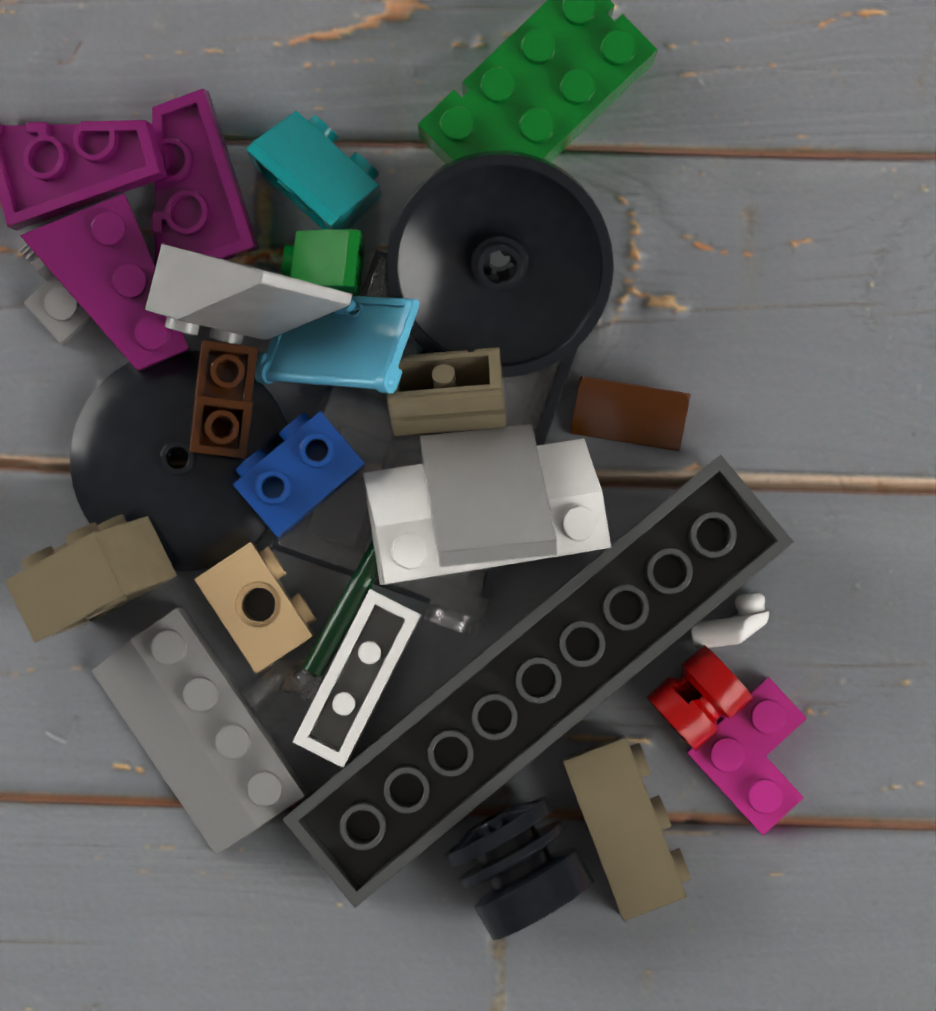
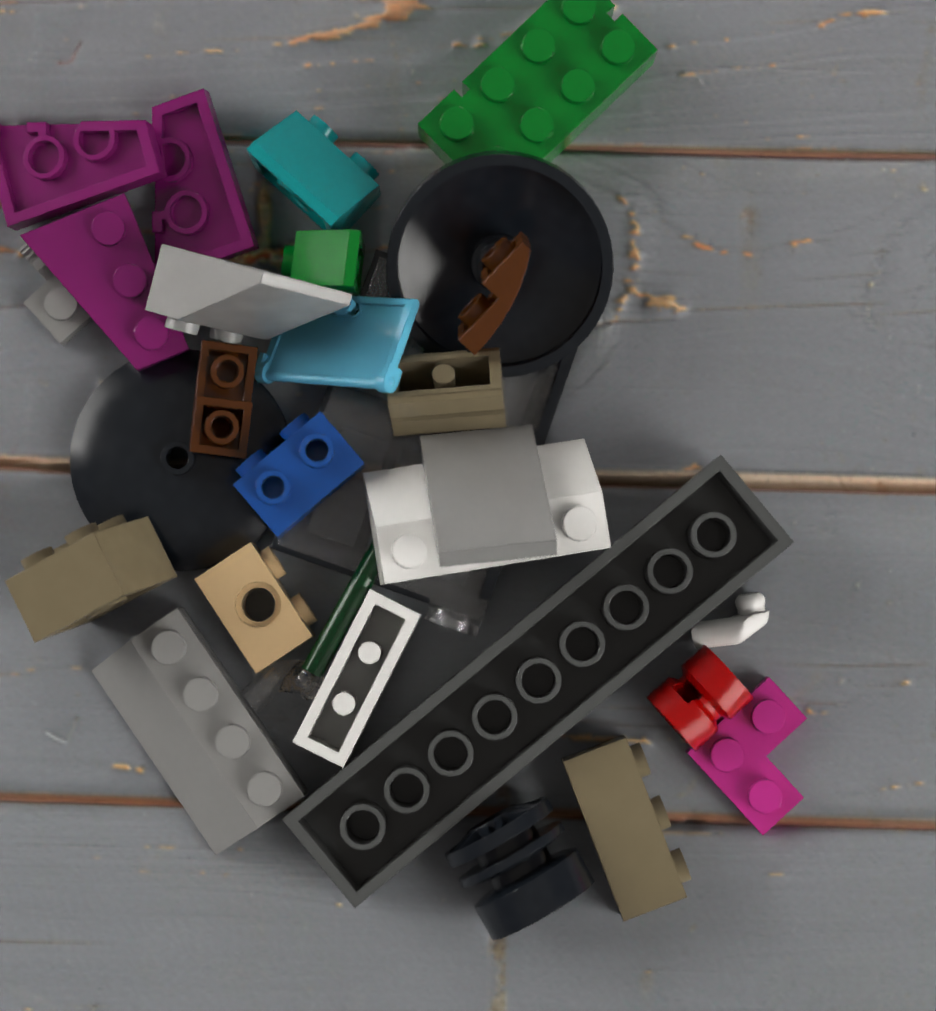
(502, 276): none -> reddish brown slope
(629, 413): reddish brown slope -> none

